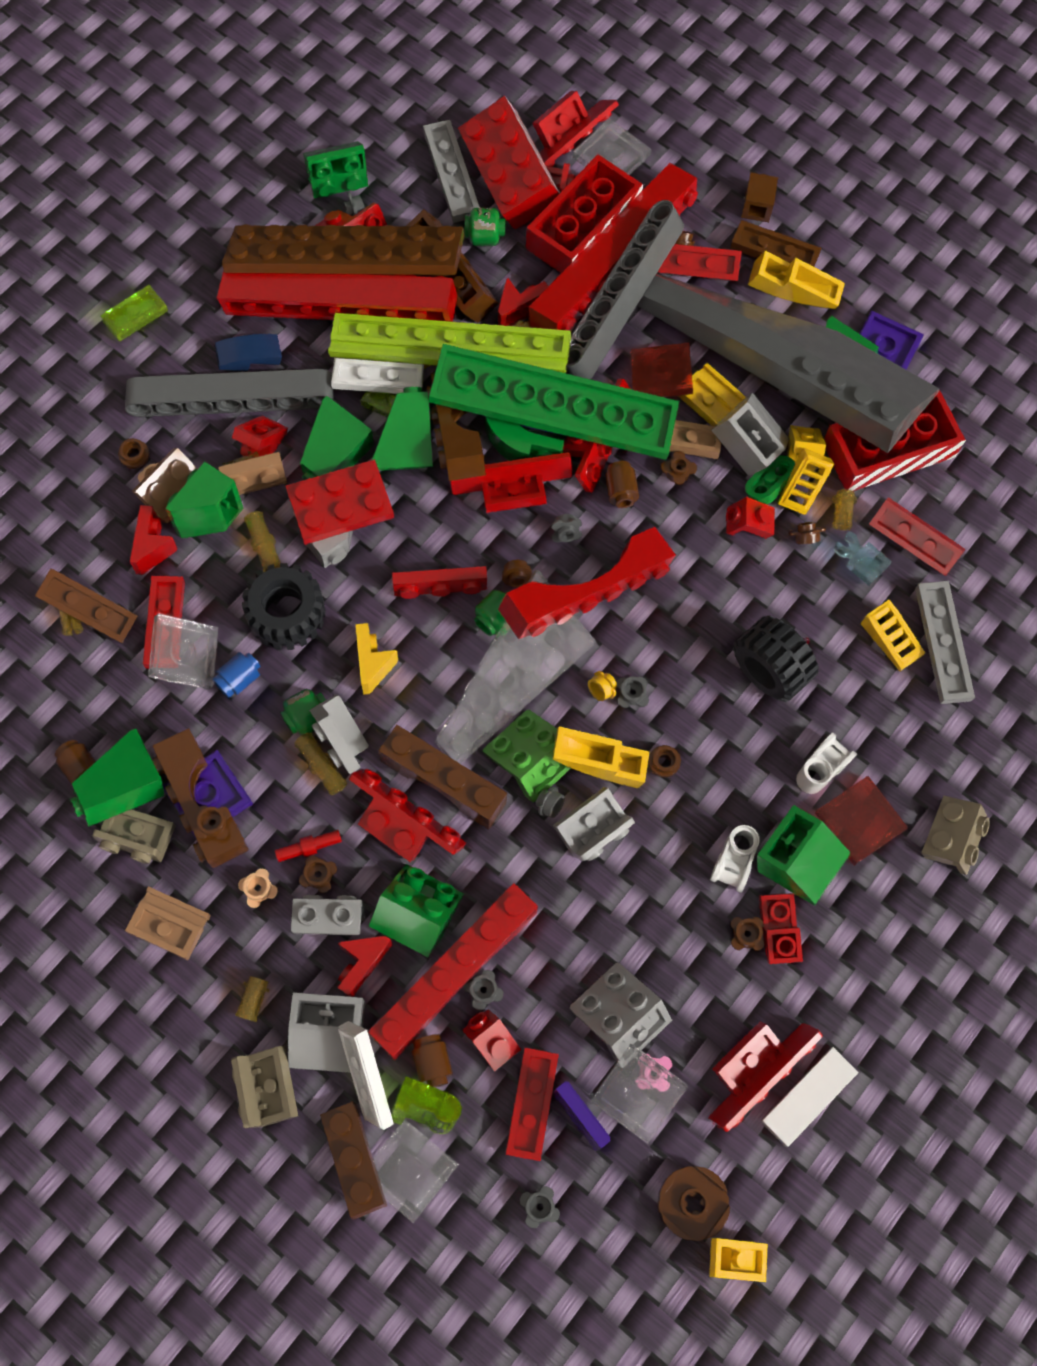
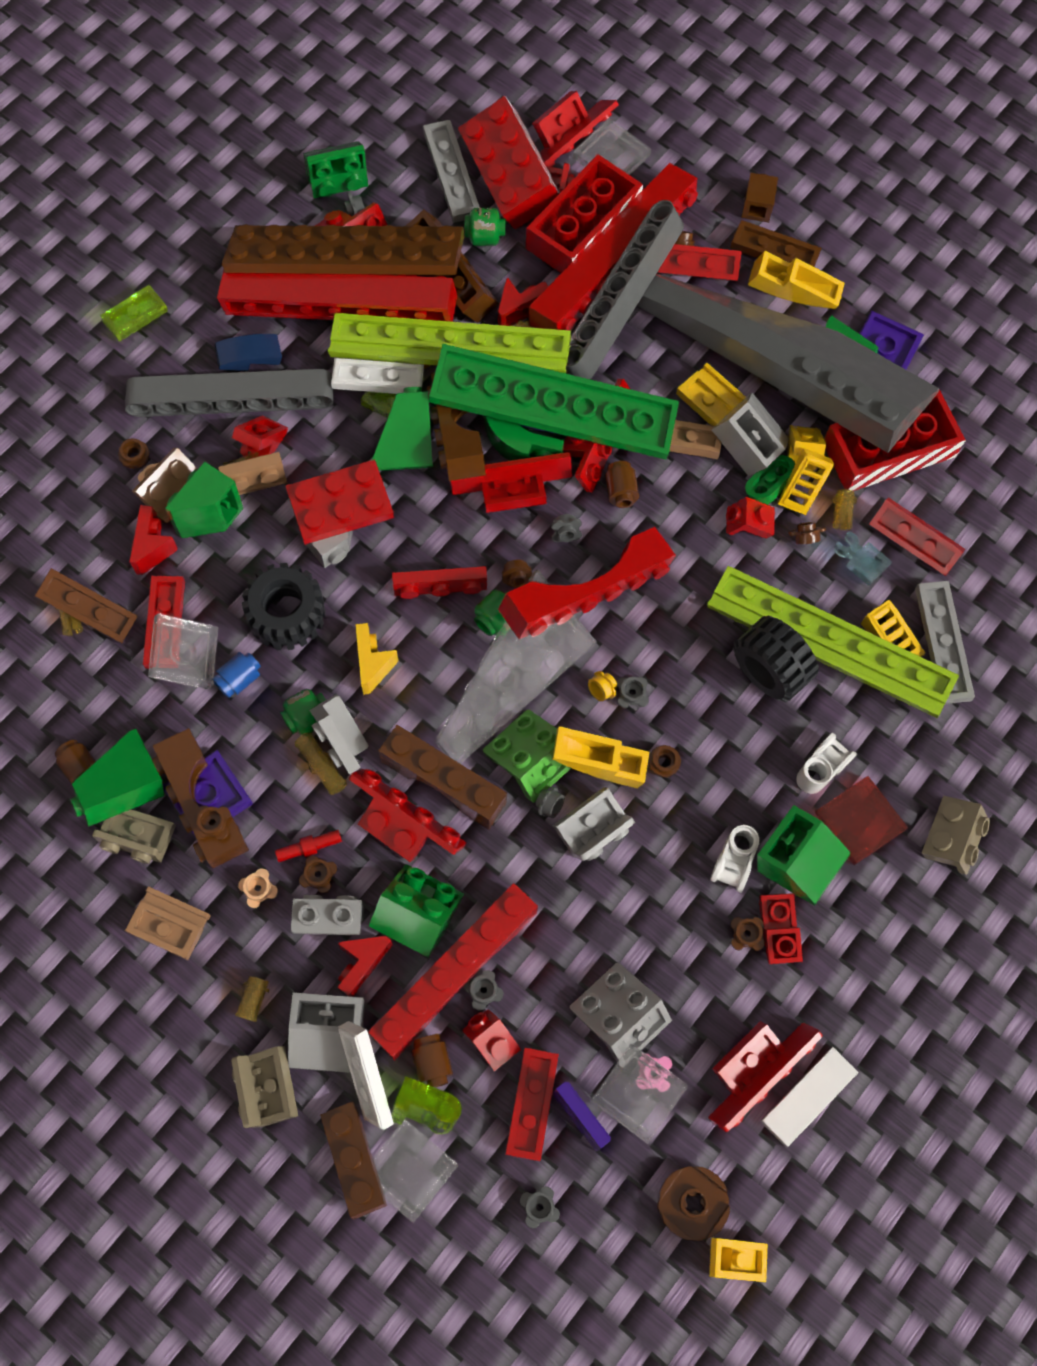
(263, 541): clear yellow pin -> none
(335, 441): green slope -> none
(662, 370): clear red tile -> none
(675, 475): reddish brown plate -> none
(838, 642): none -> lime plate

